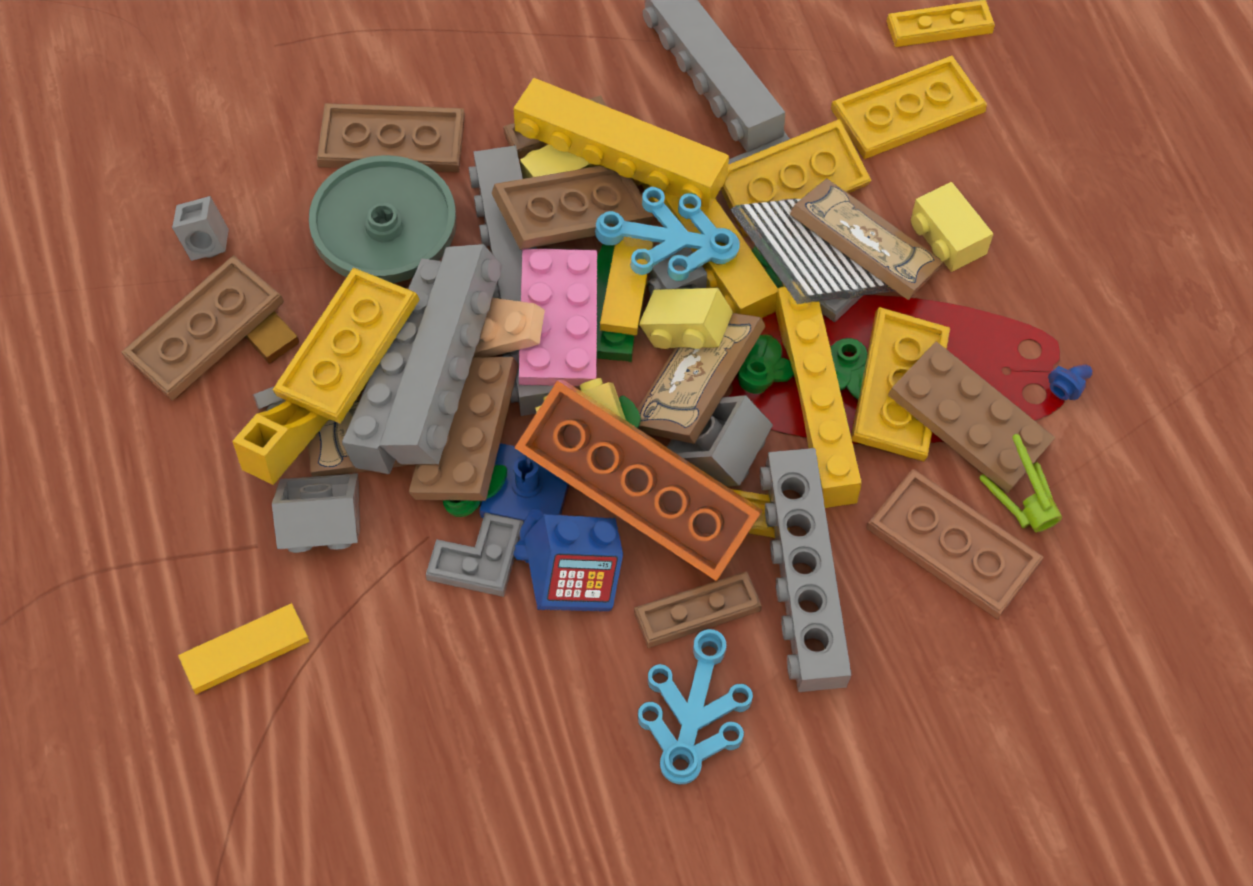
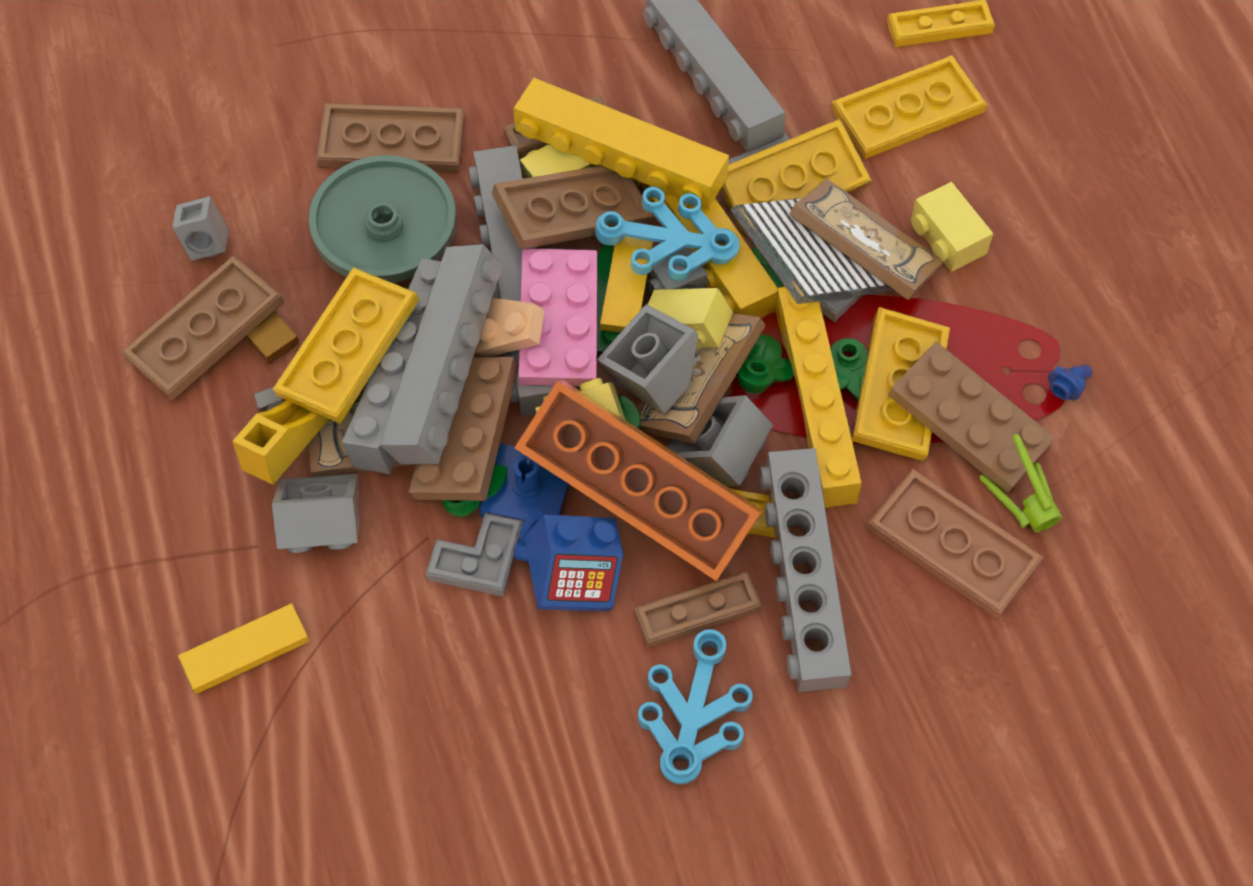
(652, 358): none -> light grey slope

